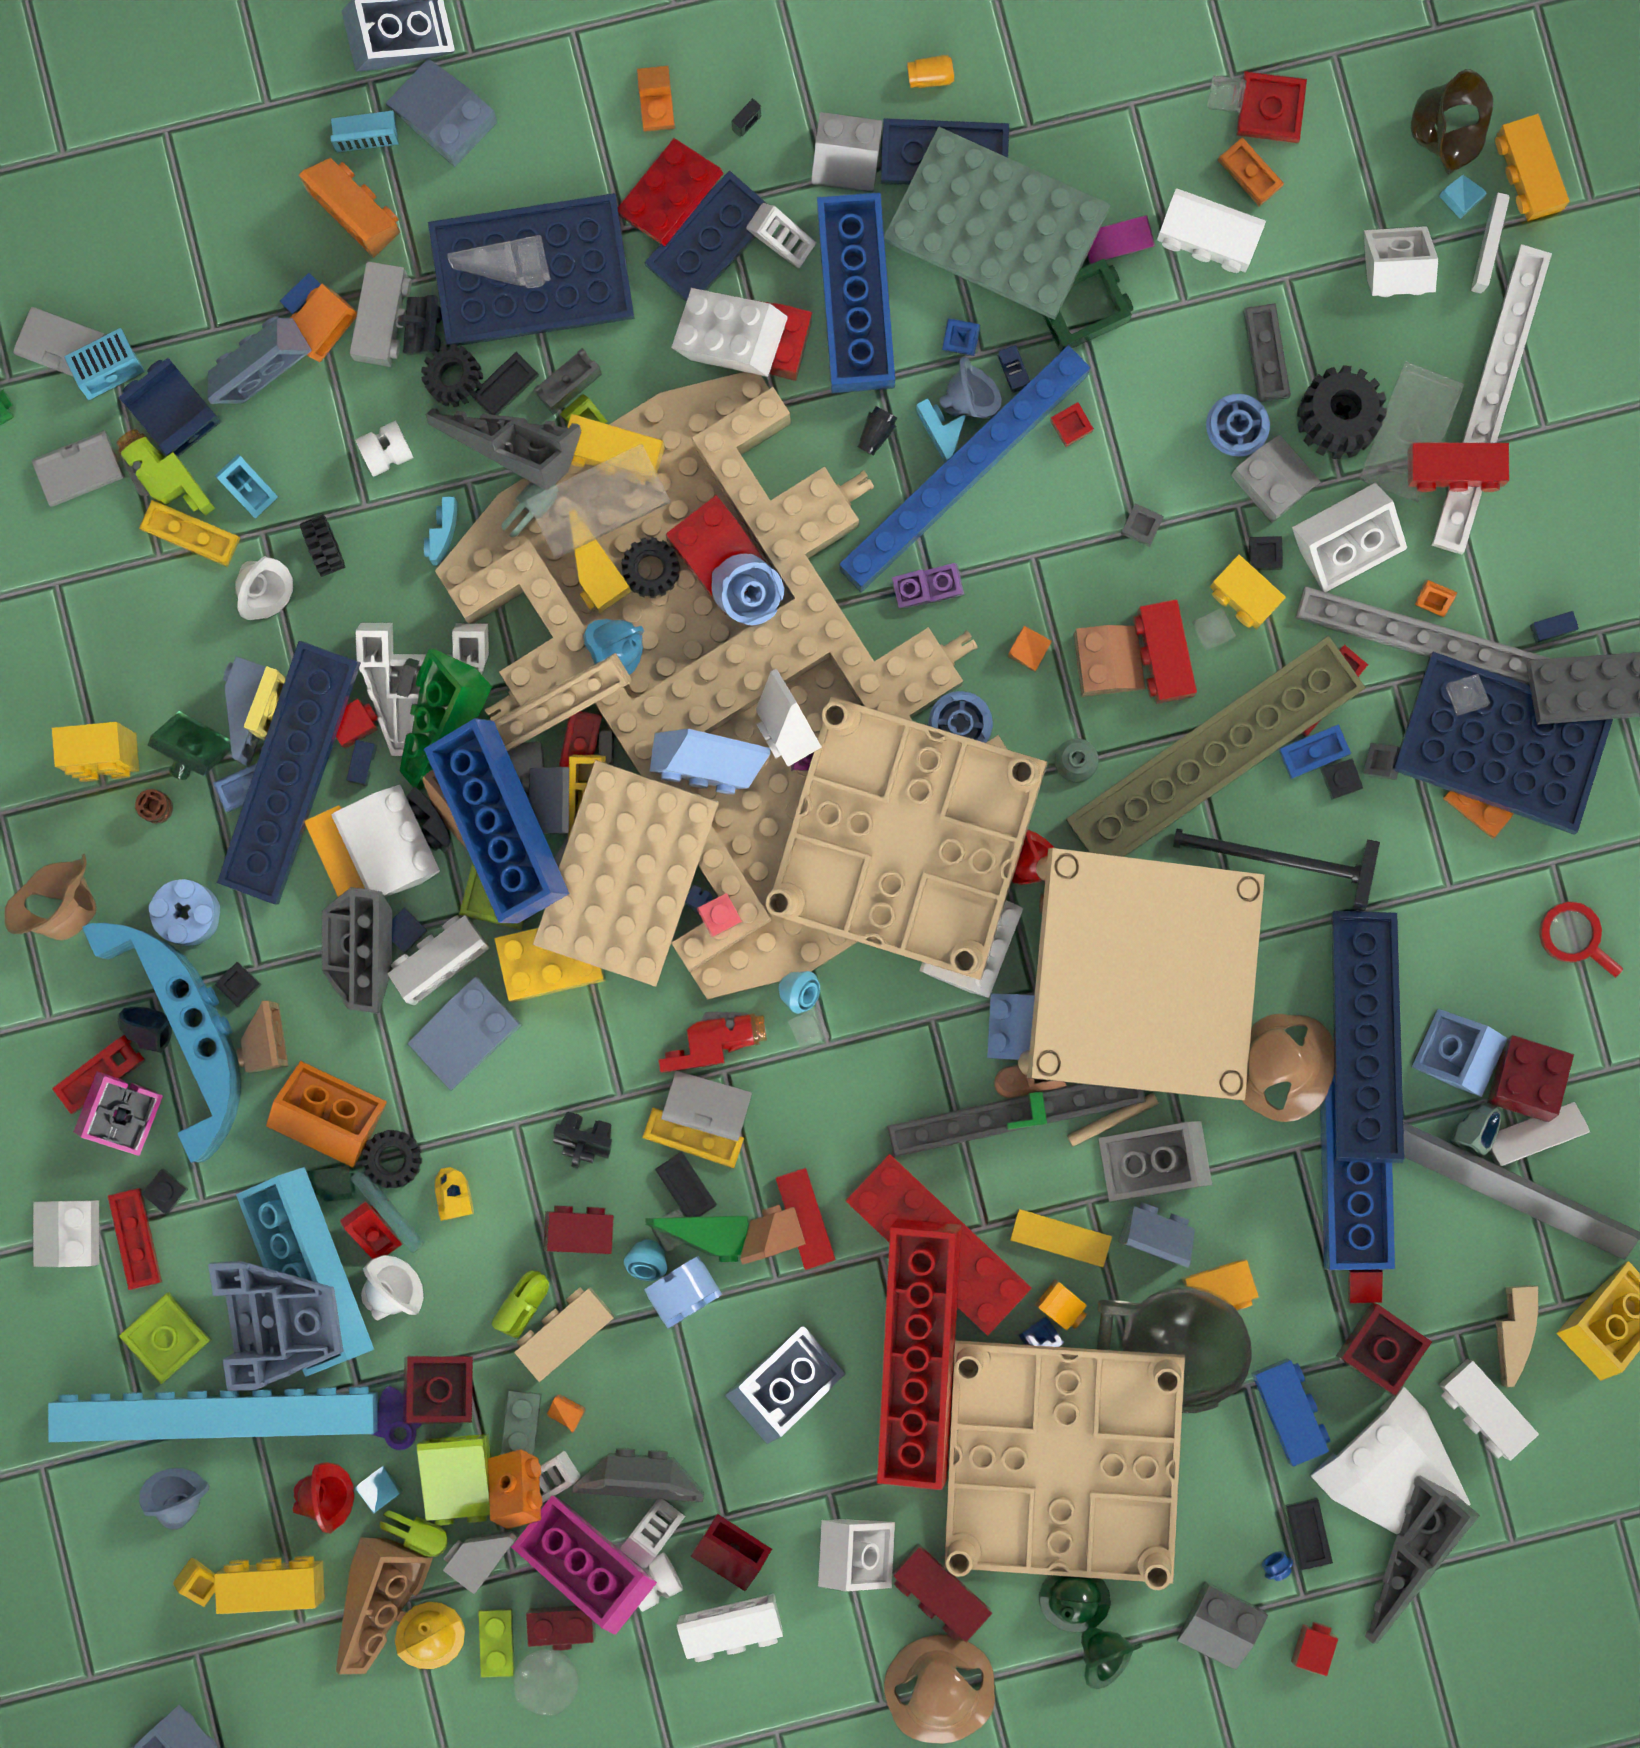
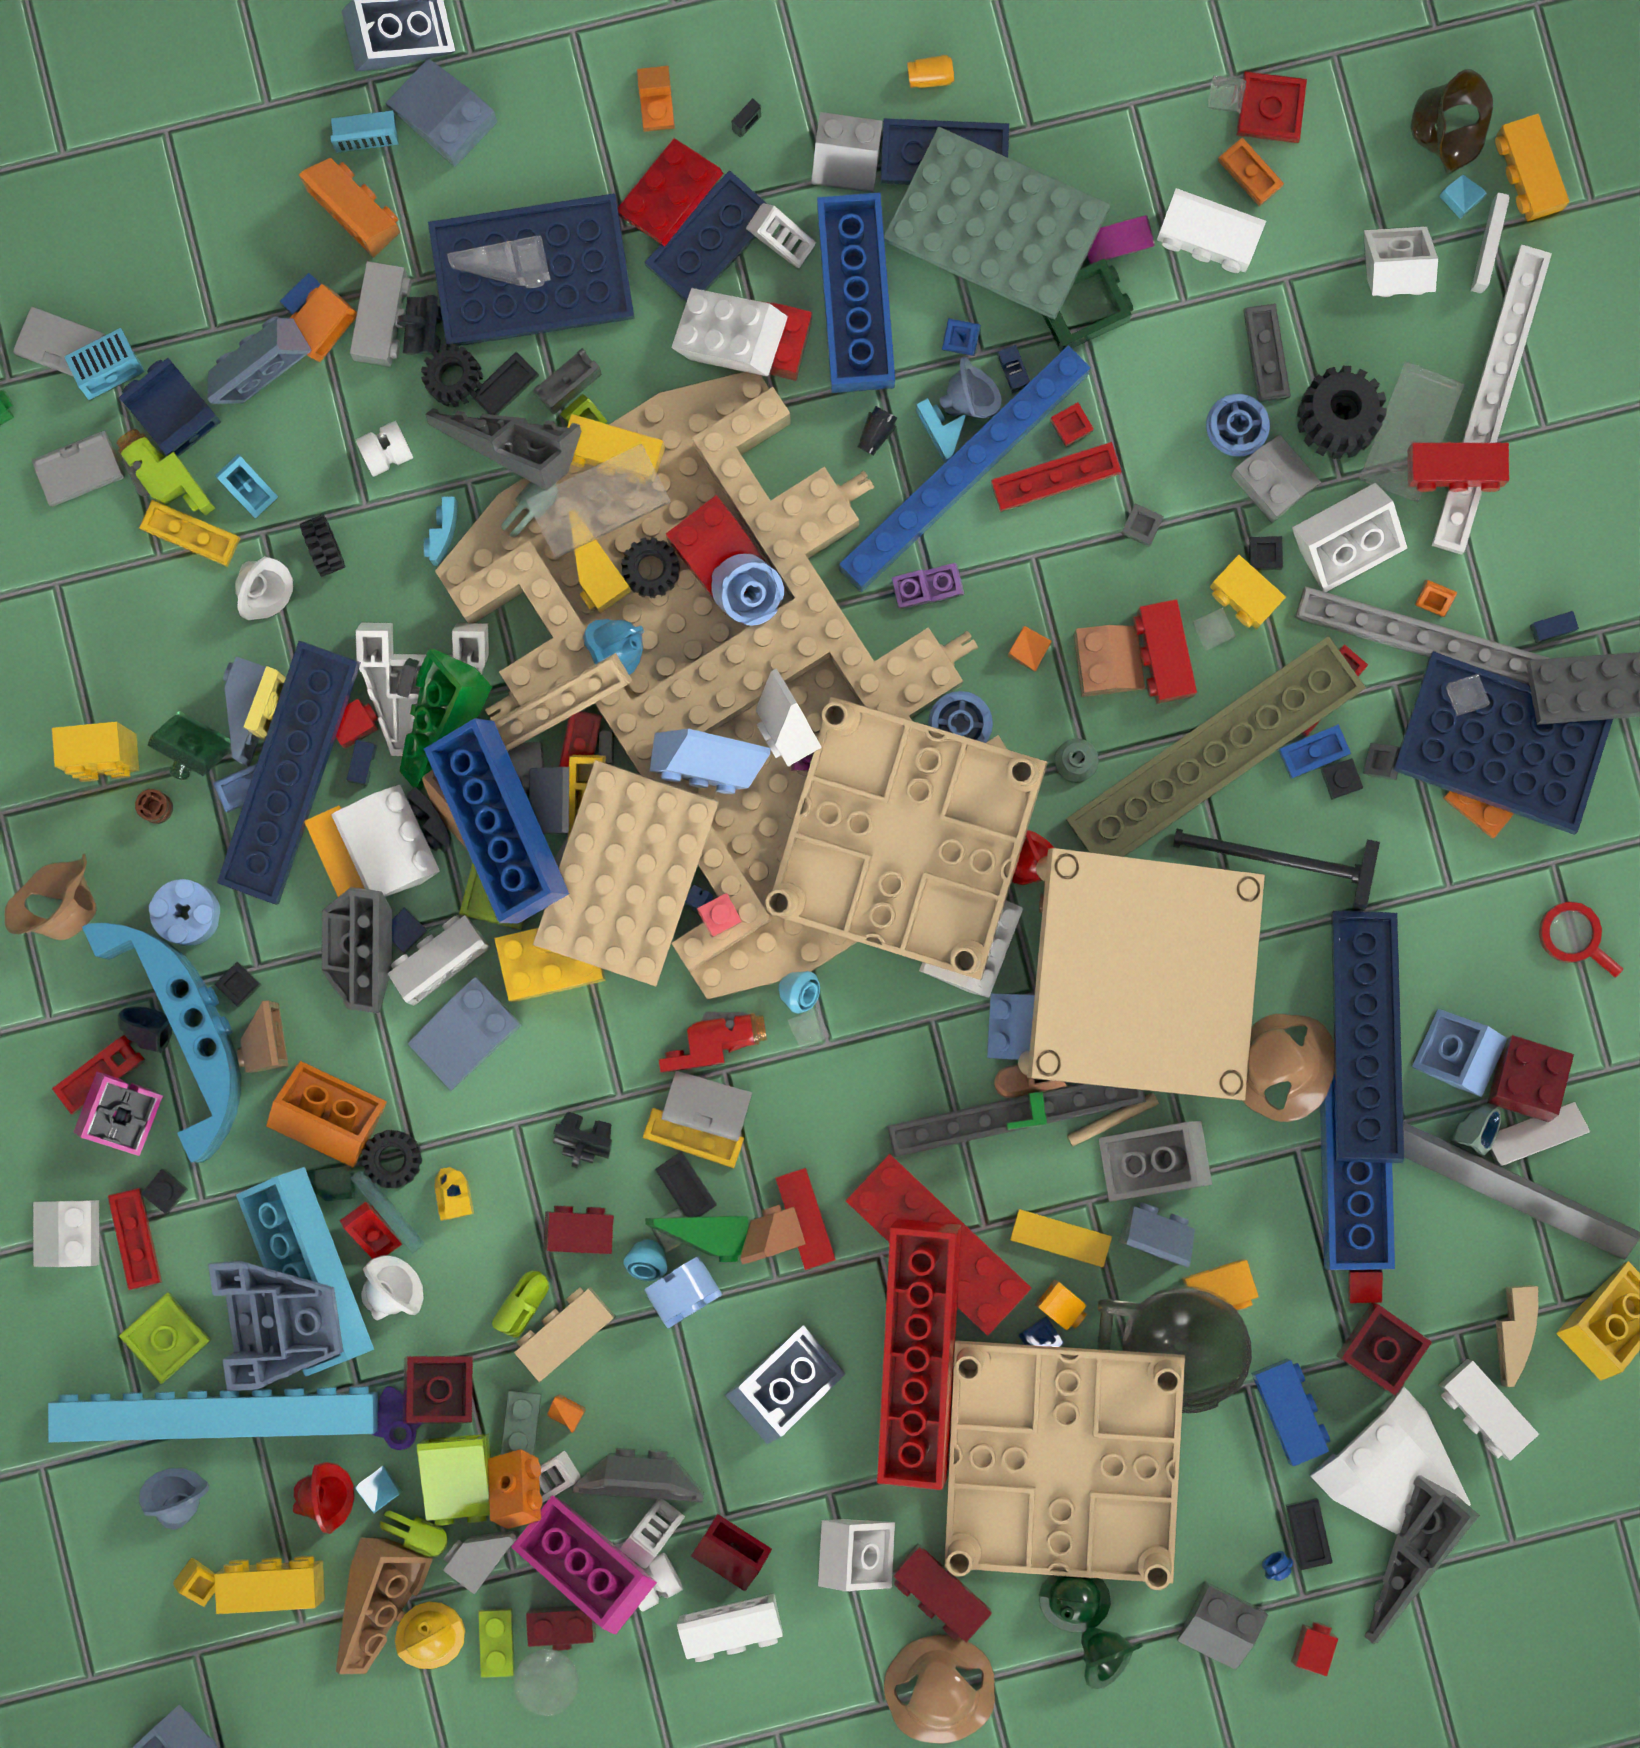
(1056, 476): none -> red plate

